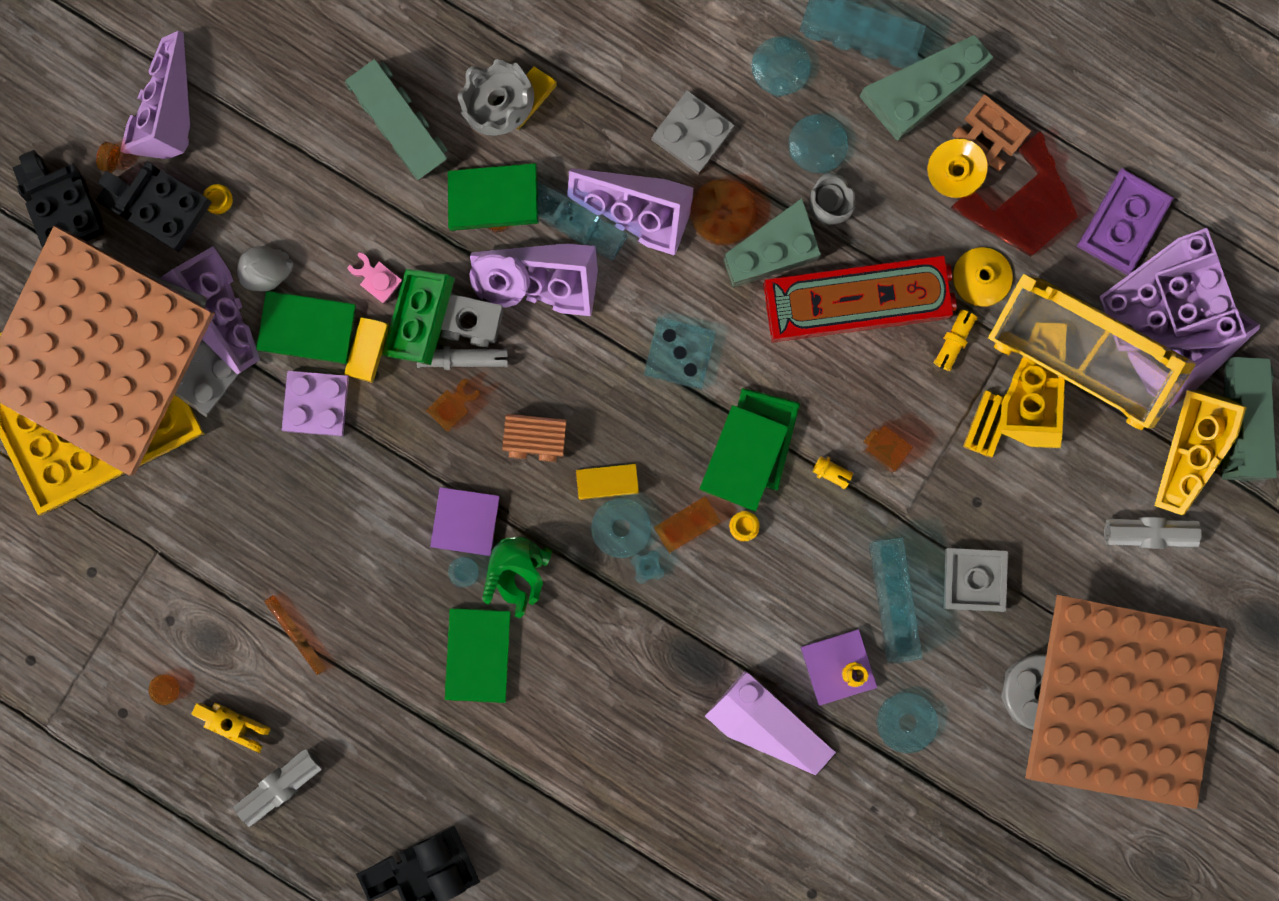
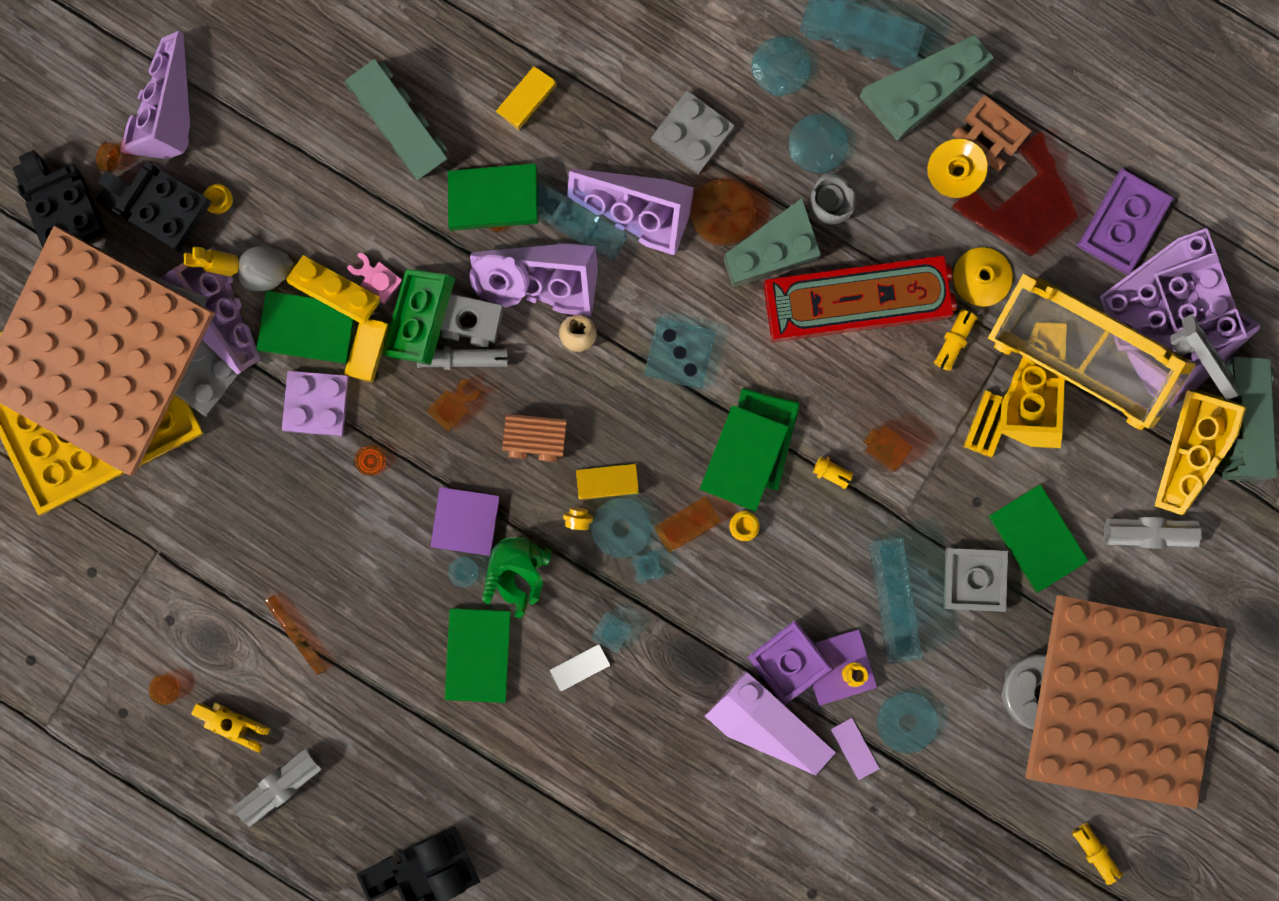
(212, 261): none -> yellow bar
(333, 290): none -> yellow plate
(370, 460): none -> clear orange tile
(485, 86): light grey plate -> none
(577, 333): none -> tan piece
(577, 518): none -> yellow plate
(579, 667): none -> white sticker
(611, 632): none -> clear light blue plate
(790, 662): none -> medium lavender tile
(855, 748): none -> lavender sticker
(1038, 538): none -> green tile
(1097, 853): none -> yellow pin
(1194, 339): none -> light grey hinge

